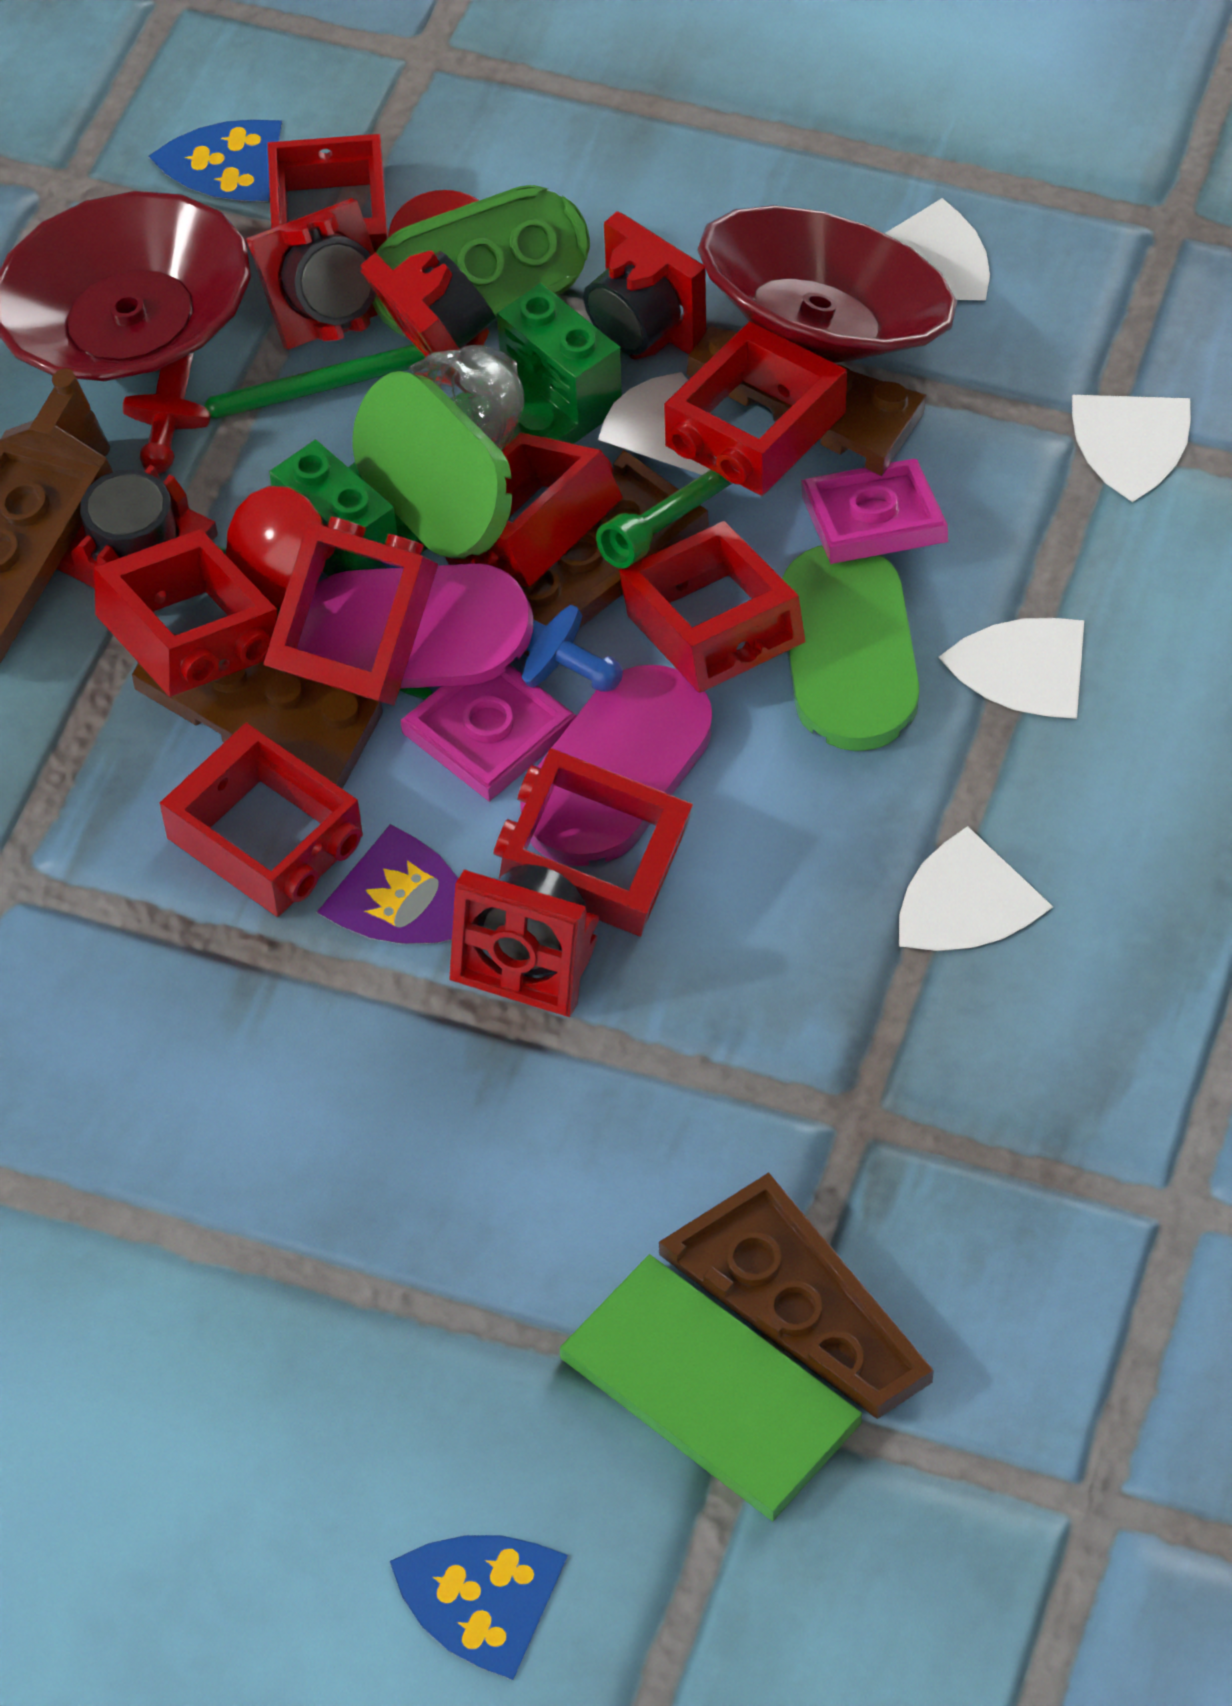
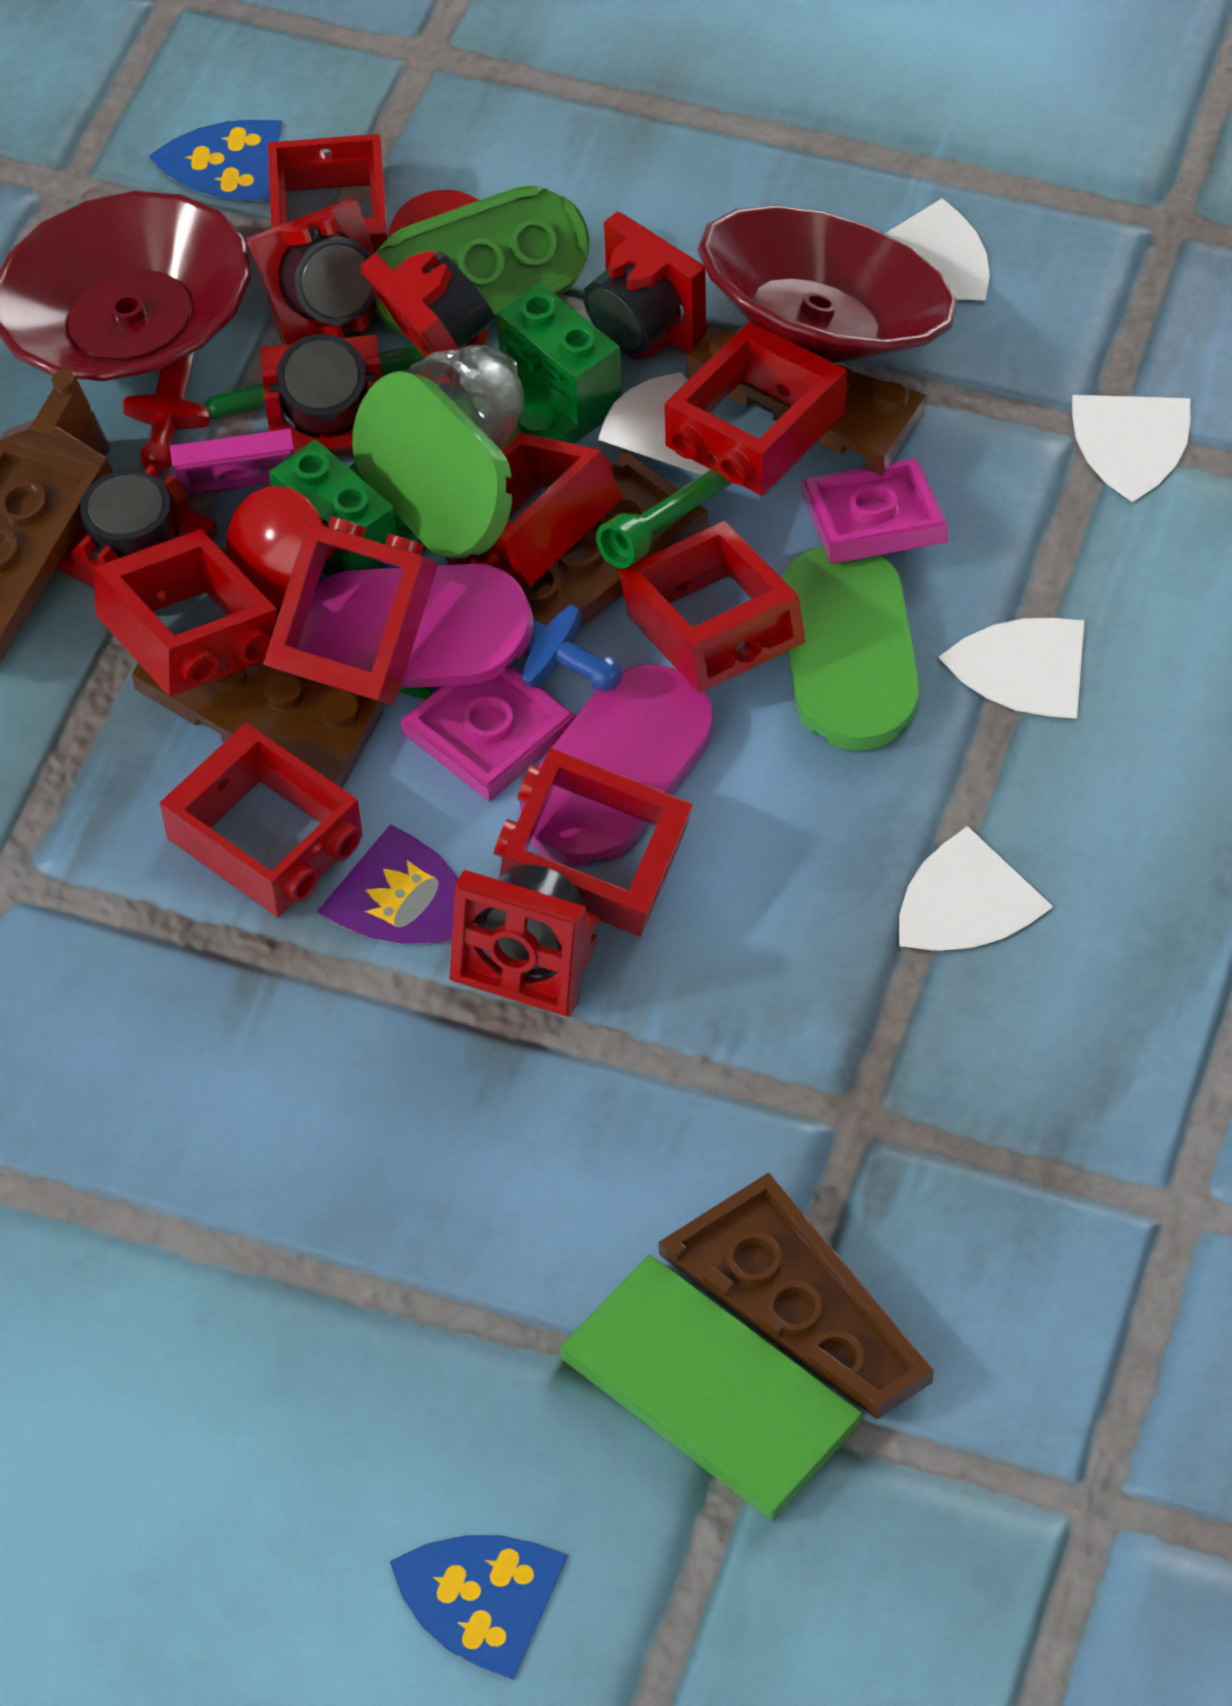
(230, 461): none -> dark pink tile
(319, 387): none -> piece

